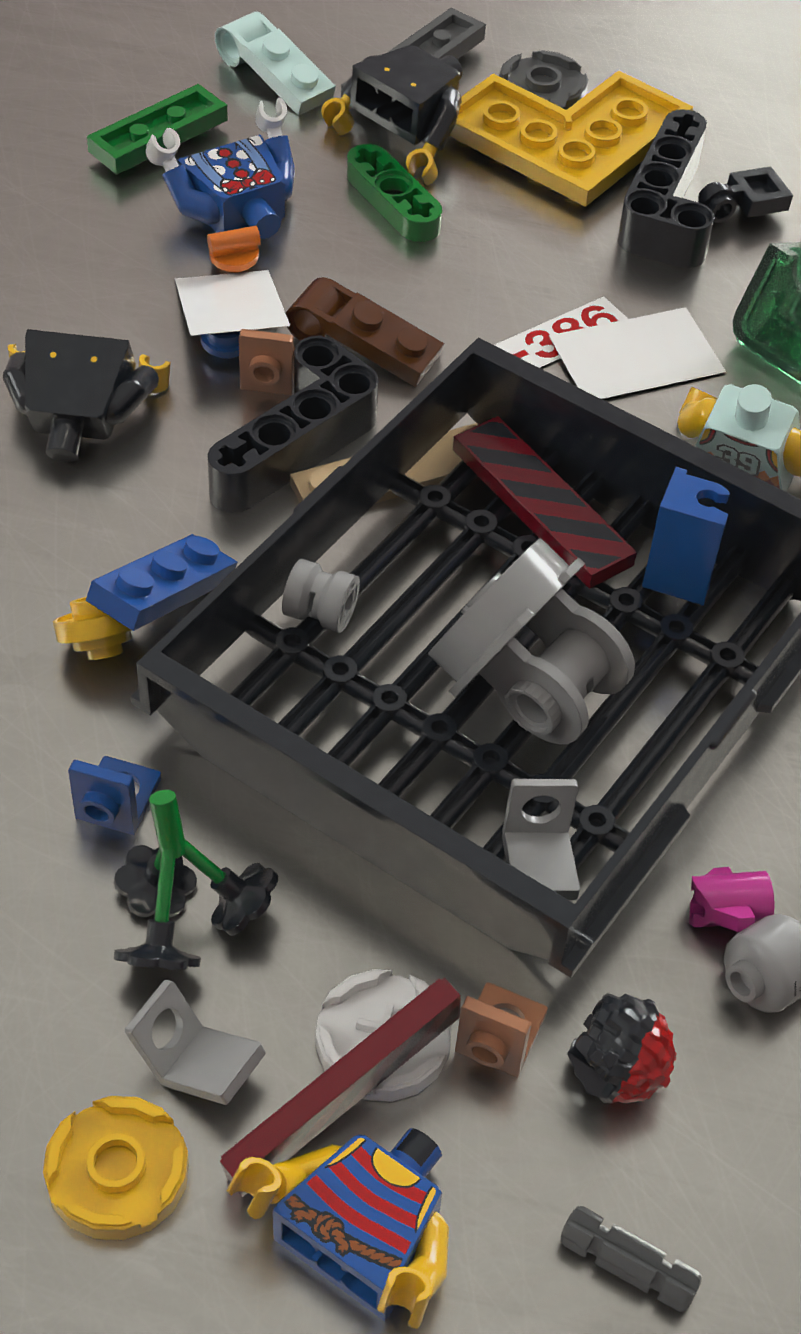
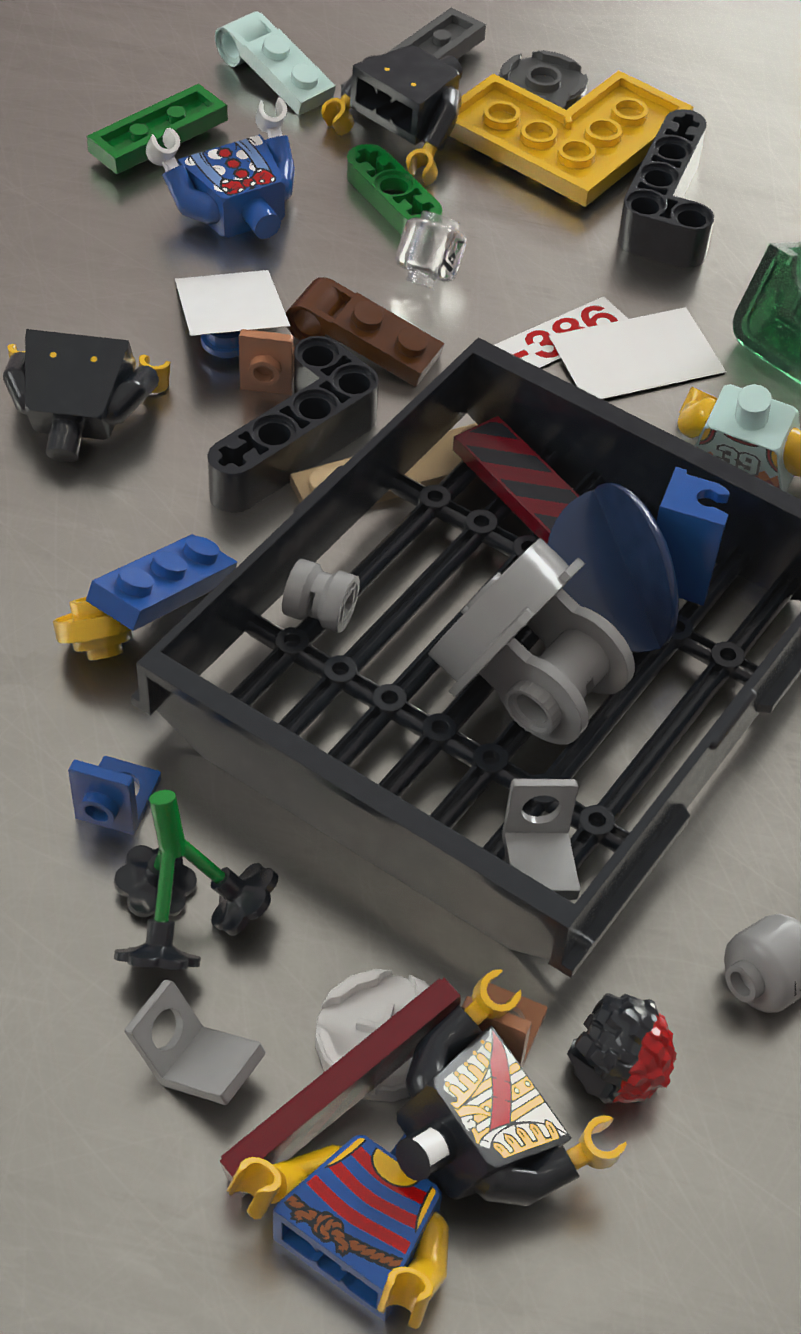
(116, 1168): yellow tile -> none
(234, 249): orange plate -> none
(430, 249): none -> clear head
(482, 1119): none -> torso
(626, 564): none -> dark blue piece
(631, 1258): dark grey axle -> none
(730, 899): dark pink piece -> none
(753, 190): black plate -> none

